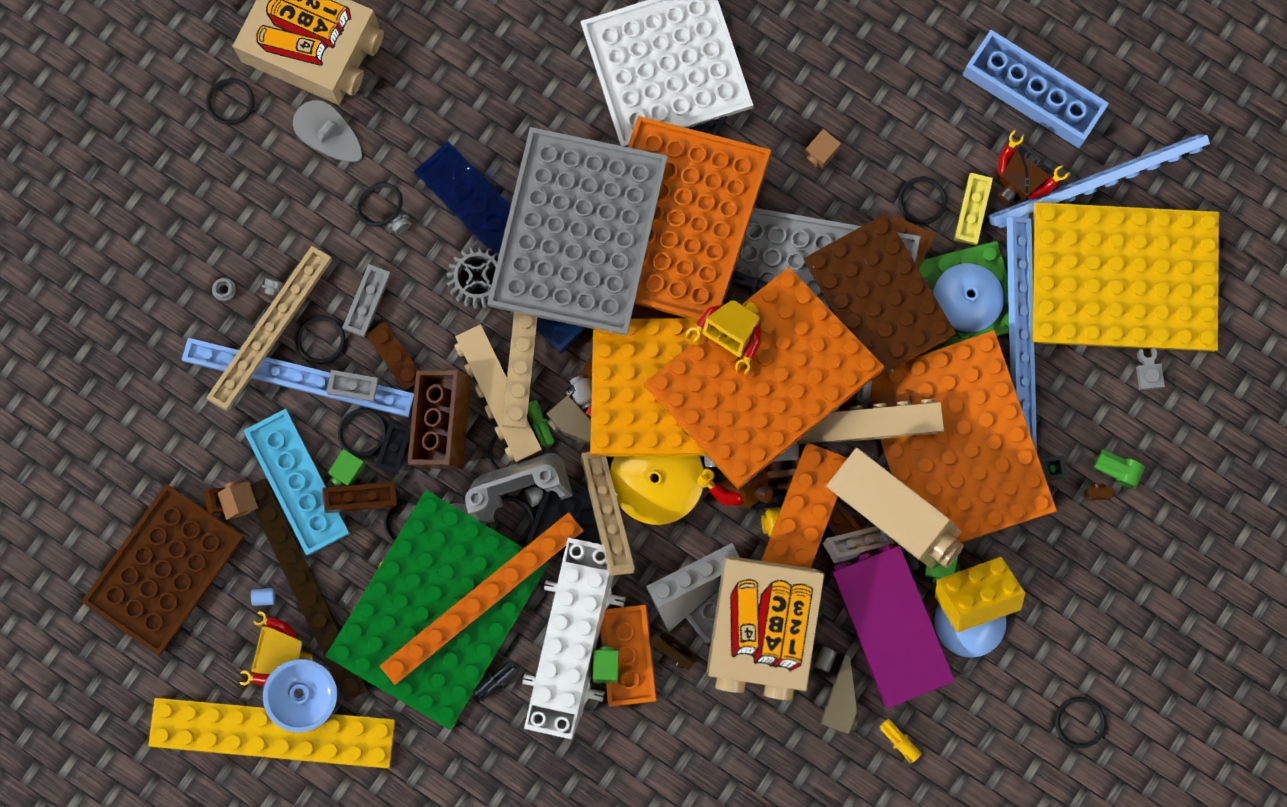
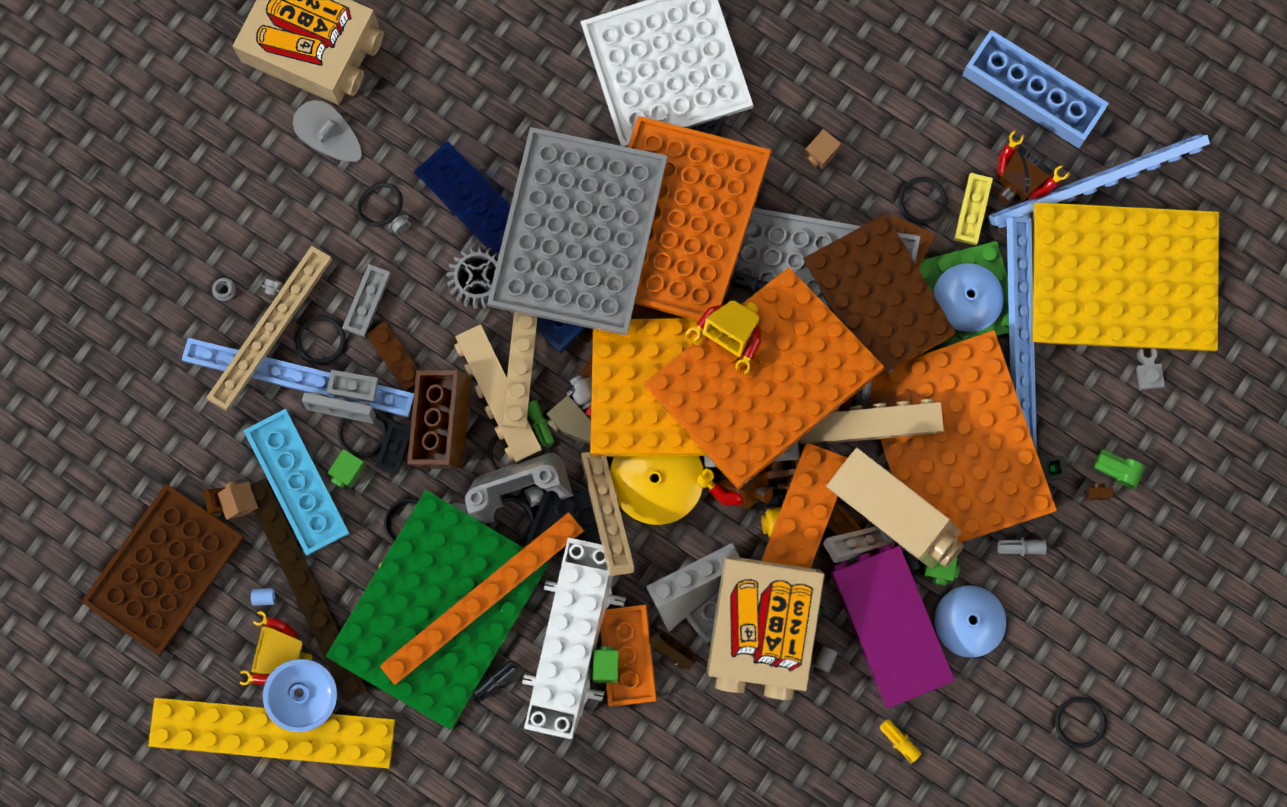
(218, 84): black tyre -> none
(339, 407): none -> light grey plate
(359, 497): reddish brown plate -> none
(841, 704): dark tan slope -> none
(979, 594): yellow brick -> none
(1022, 546): none -> light grey axle

